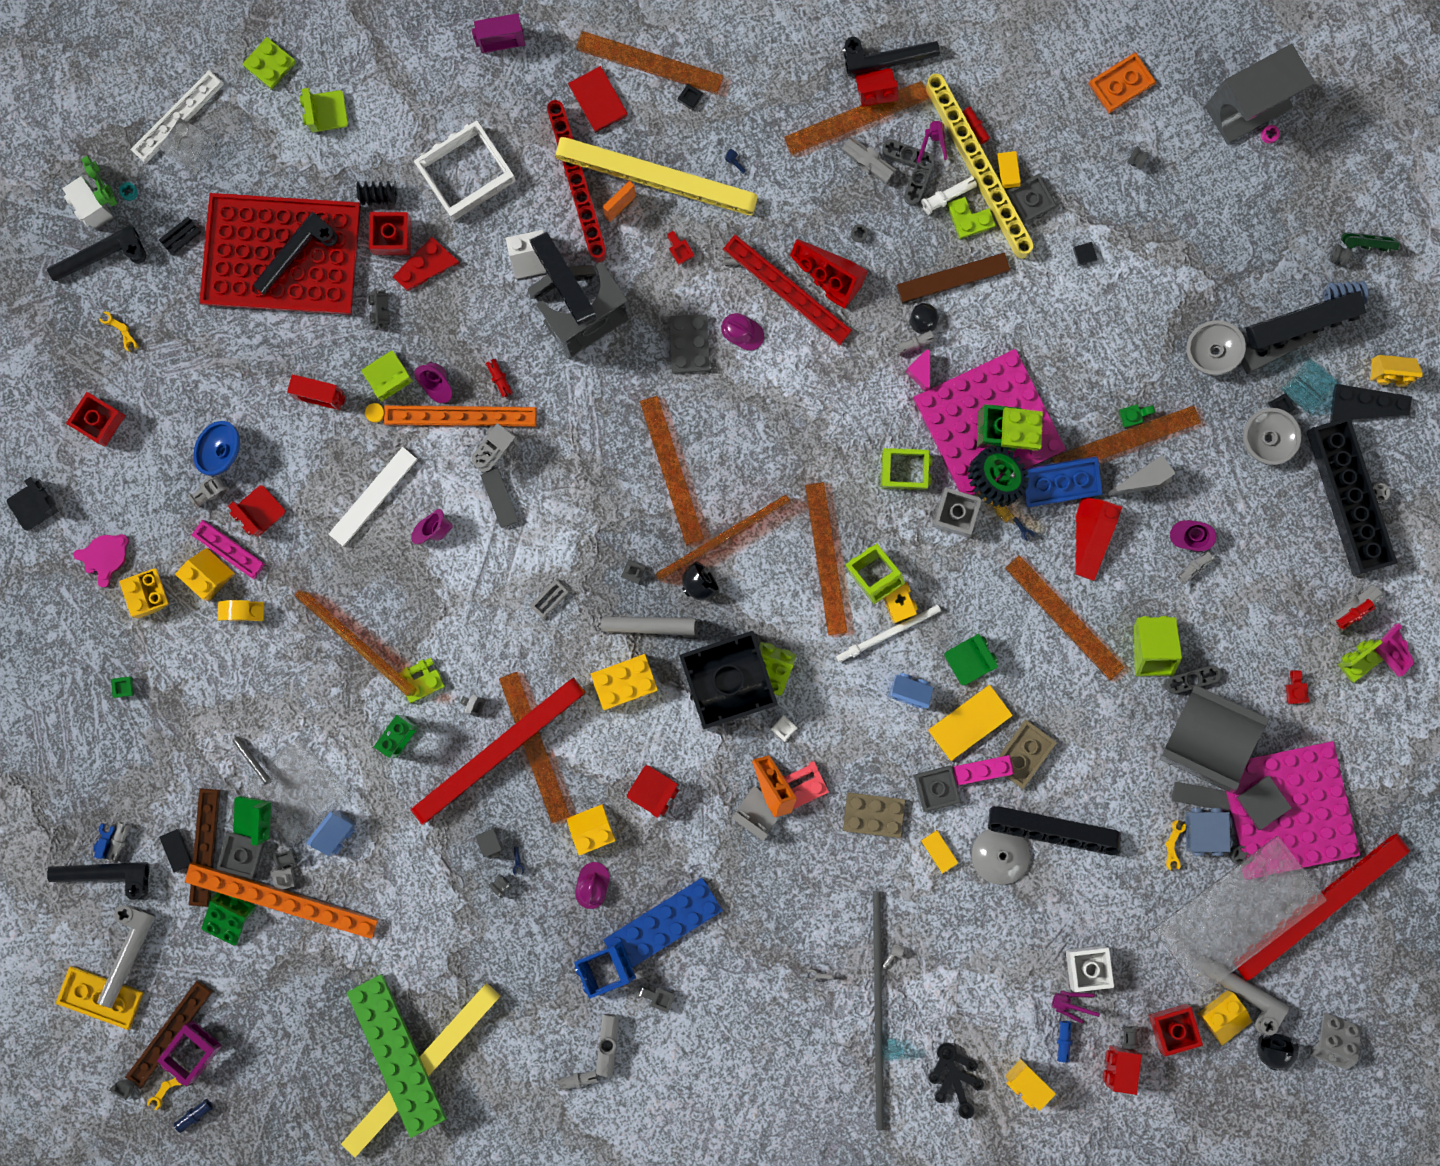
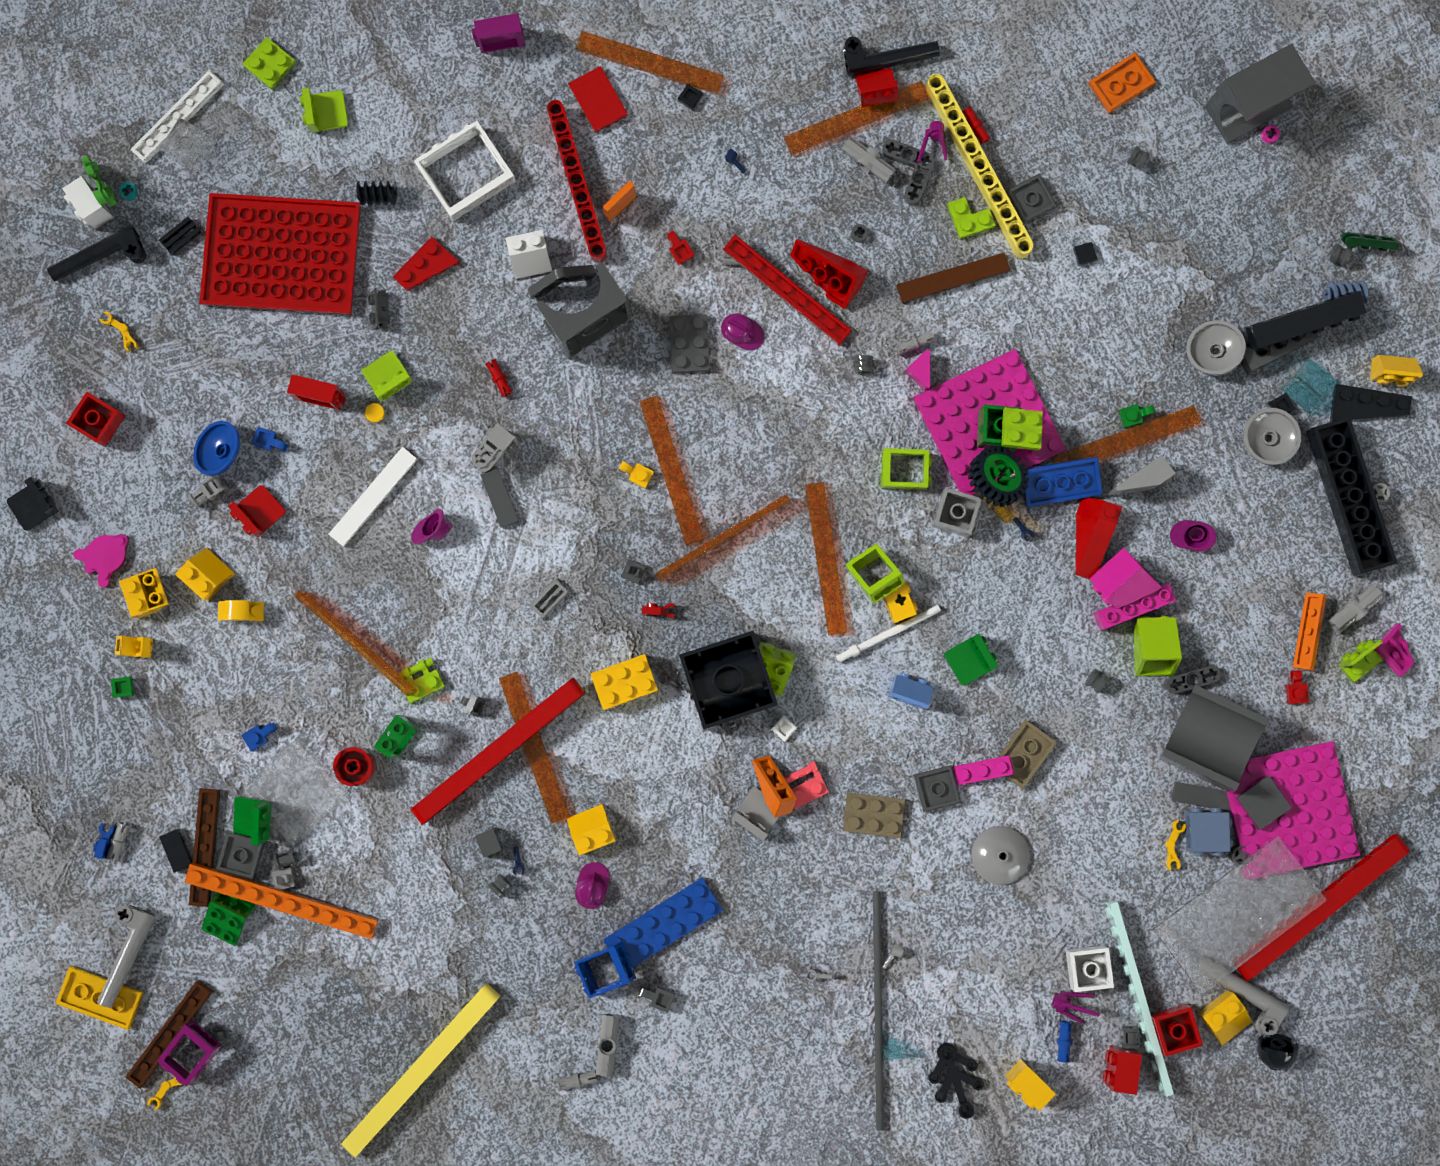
(123, 1088): dark grey tile -> none
(133, 646): none -> yellow brick
(134, 874): black axle -> none
(193, 1115): dark blue pin -> none
(228, 549): dark pink tile -> none
(251, 760): dark grey bar -> none
(258, 736): none -> blue plate
(267, 439): none -> blue plate
(310, 228): black axle -> none
(332, 833): medium blue slope -> none
(344, 771): none -> red brick
(390, 233): red brick -> none
(396, 1056): bright green plate -> none
(433, 380): magenta piece -> none
(460, 416): orange tile -> none
(563, 279): black beam -> none
(639, 475): none -> yellow plate
(652, 609): none -> red plate
(652, 625): light grey axle -> none
(653, 791): red bracket -> none
(656, 176): light yellow beam -> none
(699, 583): black cylinder -> none
(863, 364): none -> dark grey wheel
(924, 318): black hair -> none
(939, 851): yellow tile -> none
(941, 198): white pin -> none
(970, 722): yellow tile -> none
(1009, 169): yellow tile -> none
(1054, 830): black beam -> none
(1064, 618): clear orange tile -> none
(1096, 680): none -> dark grey wheel
(1111, 616): none -> dark pink brick
(1123, 580): none -> dark pink slope
(1140, 1006): none -> light aqua plate
(1195, 567): light grey pin -> none
(1309, 631): none -> orange plate
(1338, 1042): light grey bracket -> none
(1355, 614): red pin -> none

